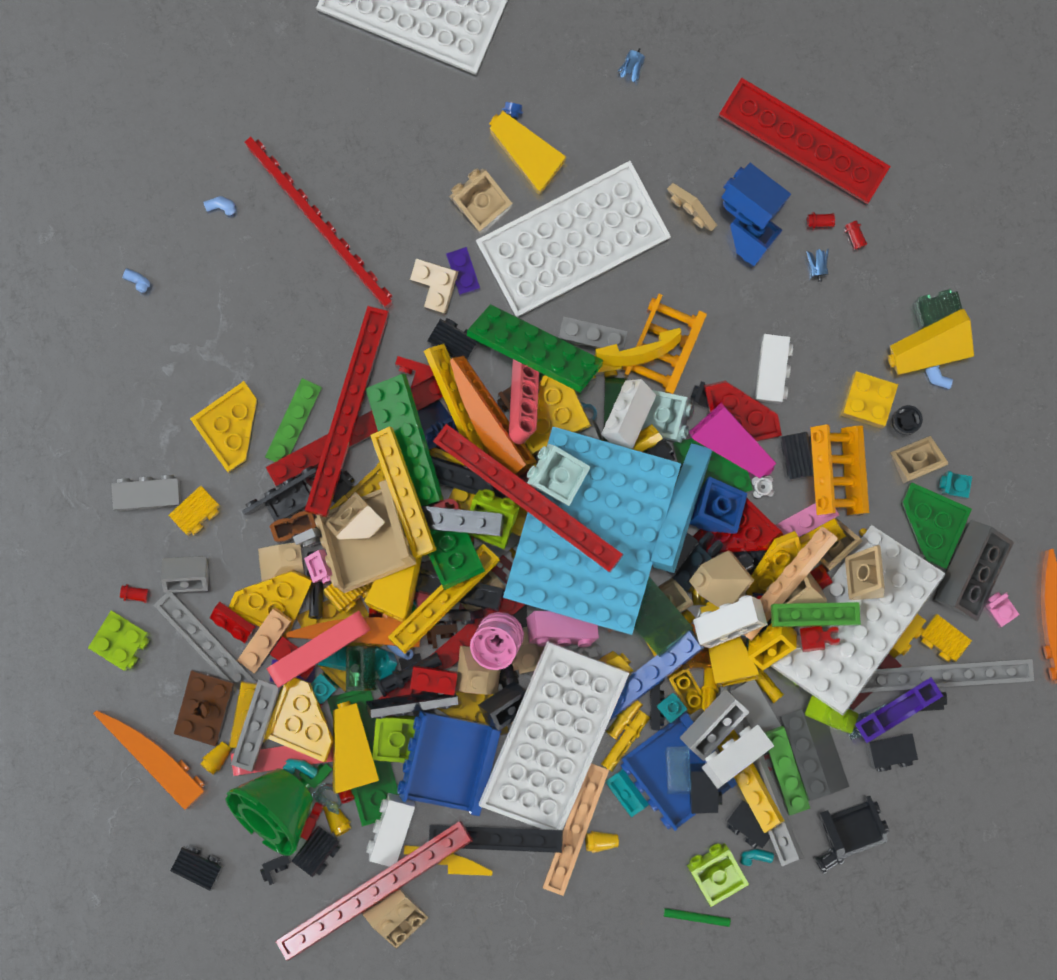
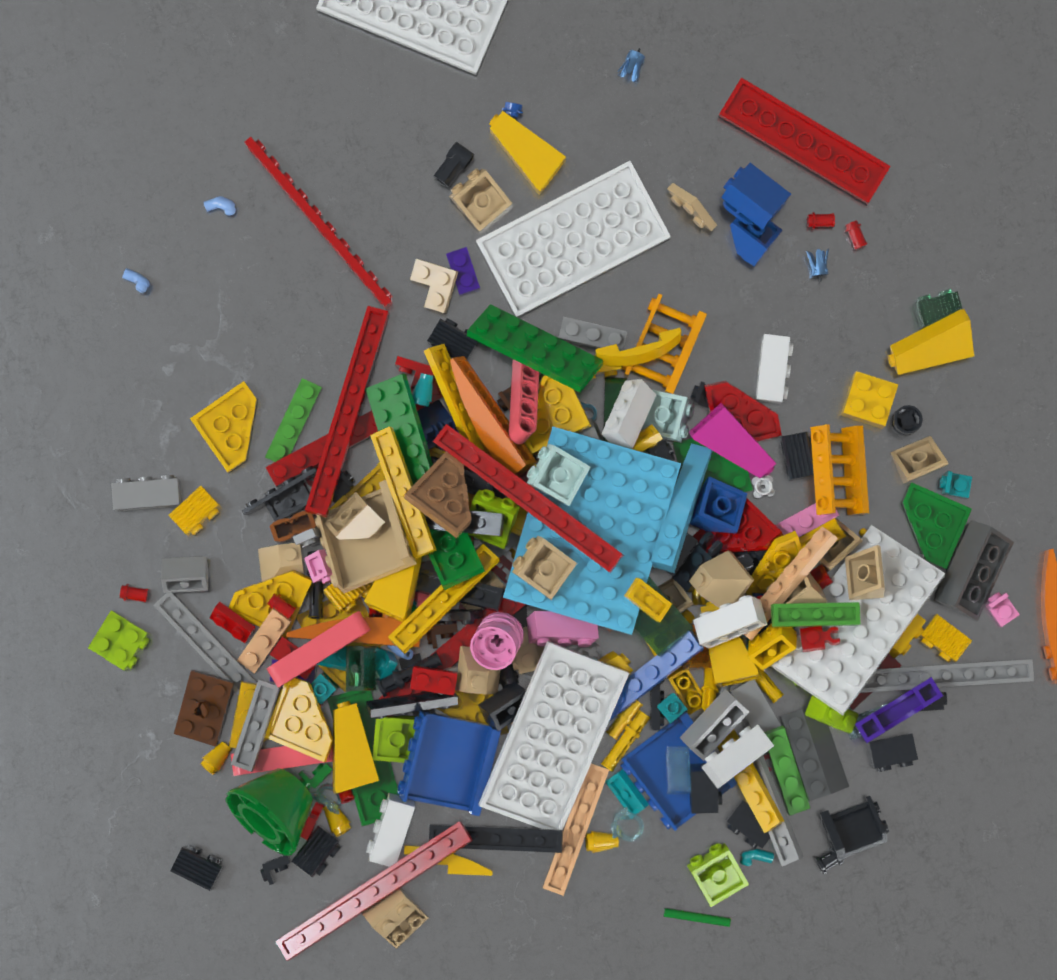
(164, 767): orange slope -> none
(281, 605): none -> red pin
(301, 765): teal arm -> none
(423, 390): none -> teal cone
(443, 495): none -> medium nougat plate
(456, 160): none -> black piece
(543, 566): none -> tan plate
(626, 815): none -> clear light blue piece
(648, 599): none -> yellow plate
(936, 378): light blue arm -> none

